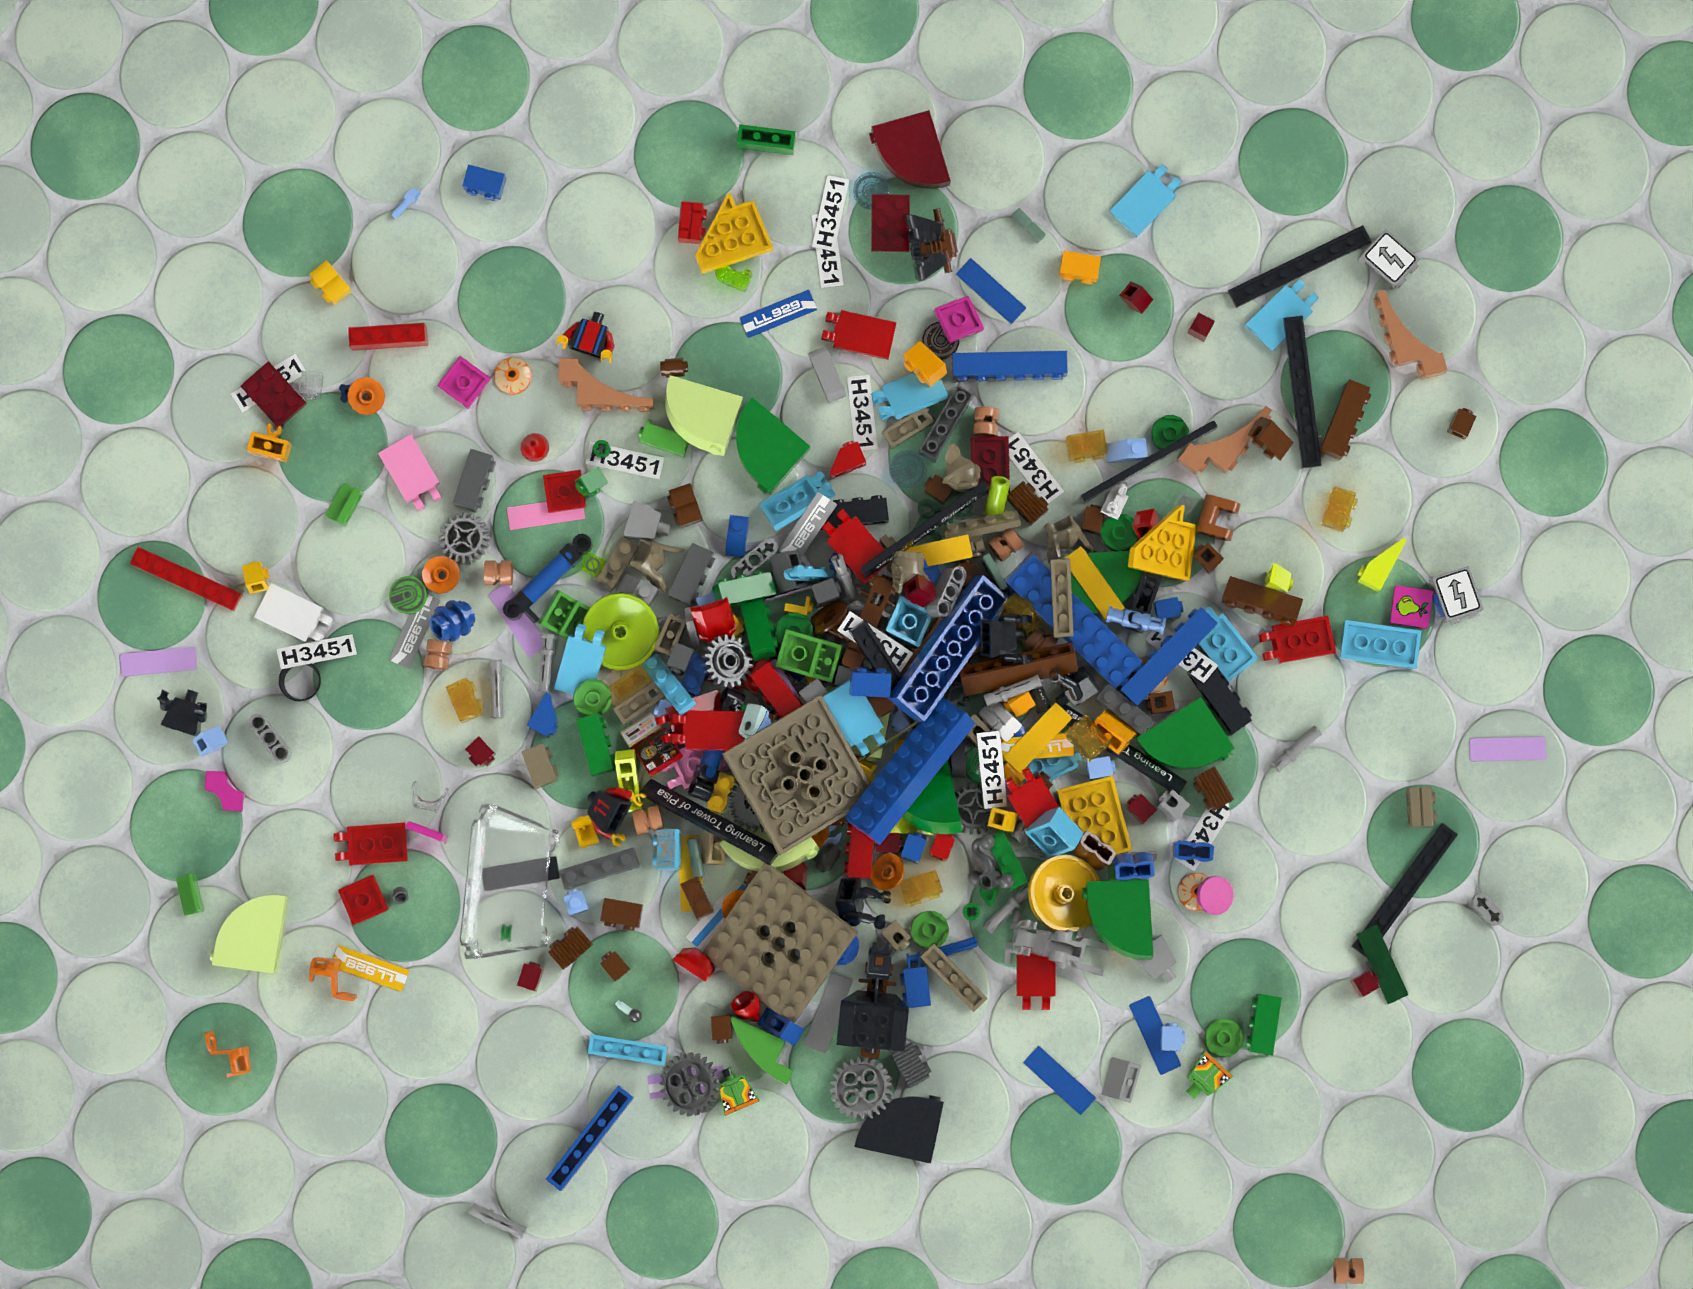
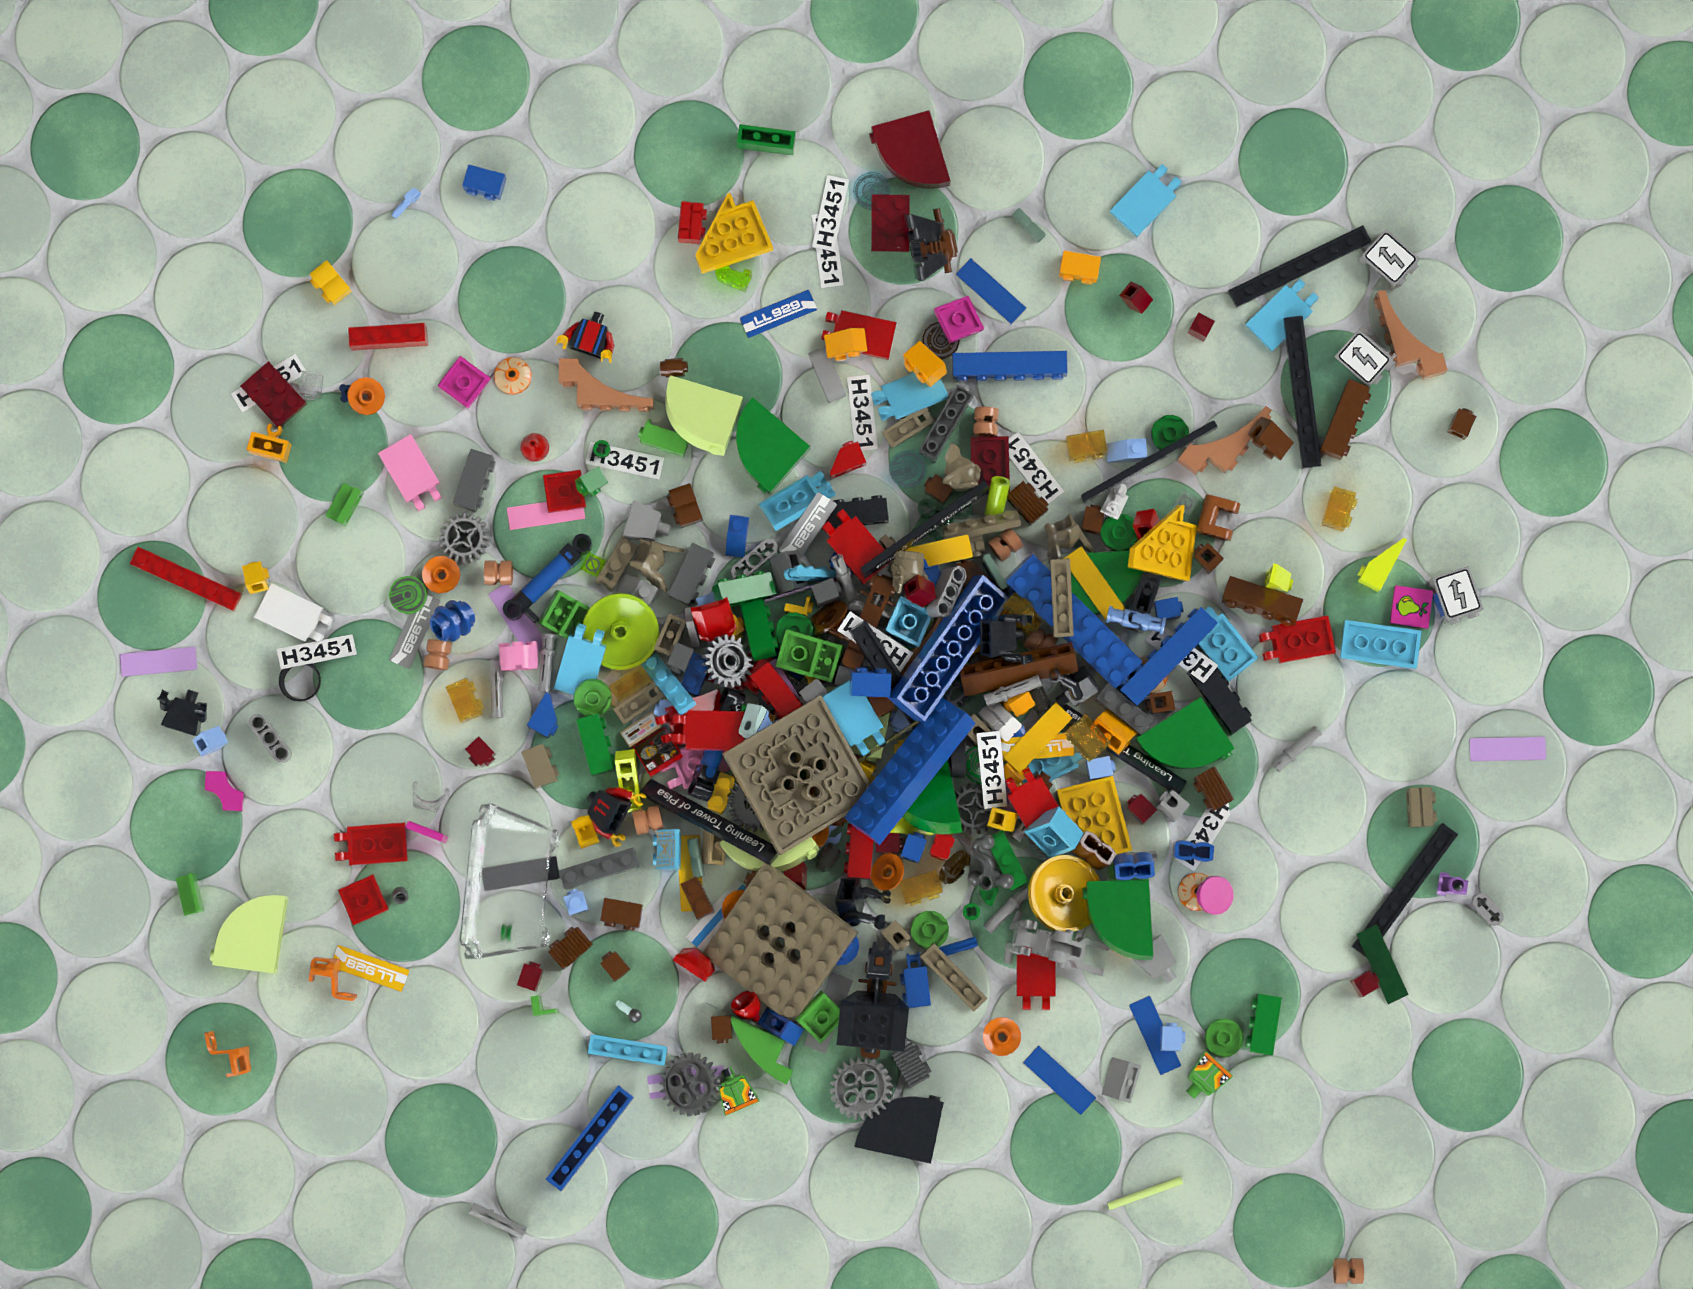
(518, 656): none -> bright pink brick
(537, 1007): none -> bright green panel
(820, 1017): none -> bright green plate
(845, 343): none -> light orange brick
(954, 867): none -> dark brown tile
(1011, 1040): none -> orange dish
(1144, 1193): none -> yellowish green bar
(1365, 357): none -> panel
(1446, 885): none -> medium lavender plate

